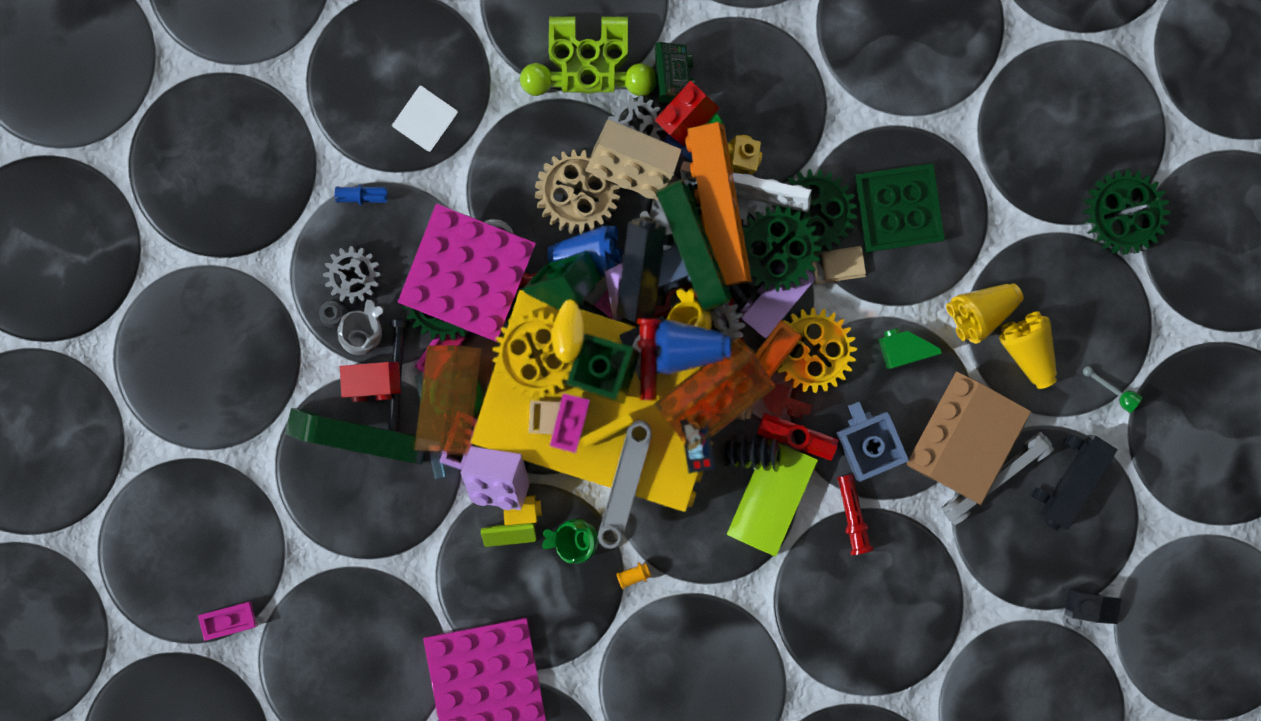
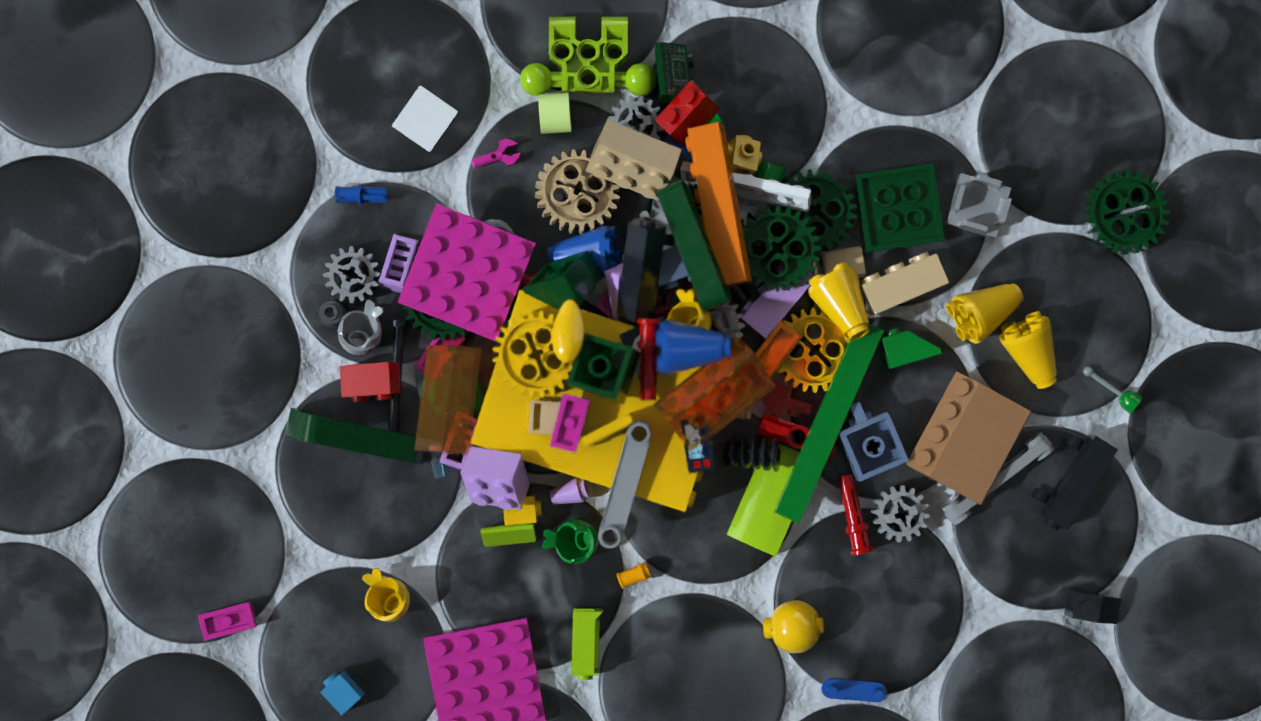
(341, 691): none -> dark azure brick
(386, 598): none -> yellow hat
(393, 285): none -> lavender slope
(498, 155): none -> dark pink bar
(554, 113): none -> yellowish green piece
(570, 492): none -> lavender cone
(585, 642): none -> lime window
(771, 171): none -> green hat
(794, 626): none -> yellow brick
(827, 425): none -> green tile
(841, 300): none -> yellow cone
(854, 690): none -> blue piece
(889, 516): none -> light grey gear
(902, 283): none -> tan brick
(979, 205): none -> light grey panel

